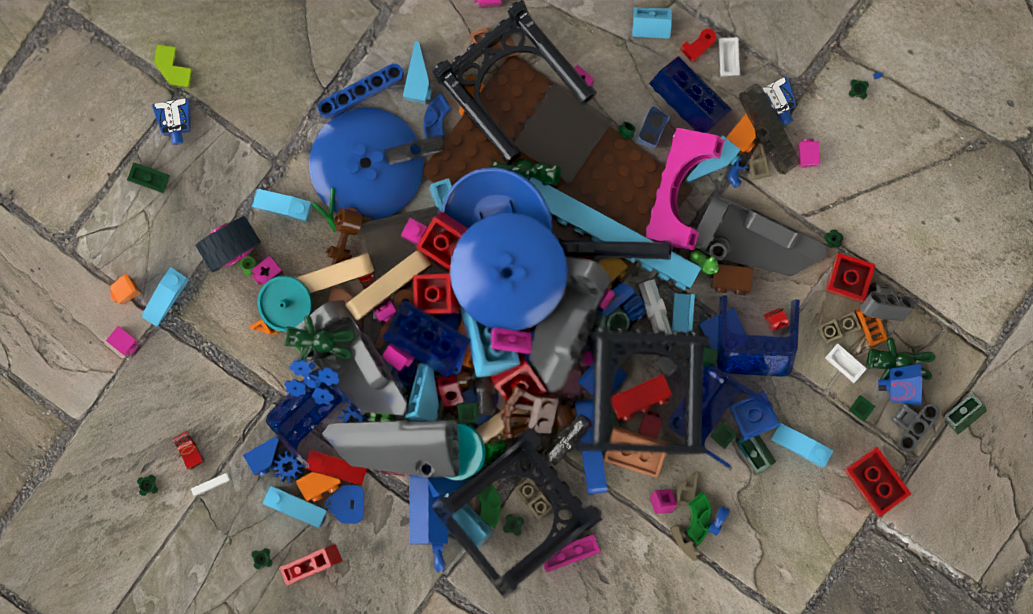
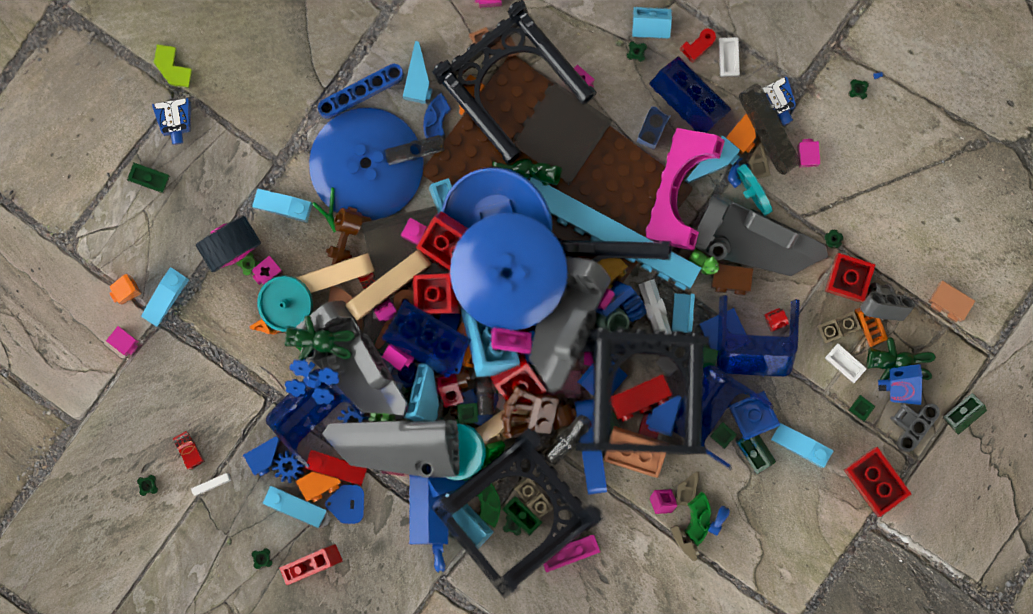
(522, 515): none -> dark green slope
(626, 130): dark green plate -> none
(636, 56): none -> dark green plate
(664, 416): none -> blue slope
(754, 190): none -> teal piece
(951, 301): none -> nougat brick

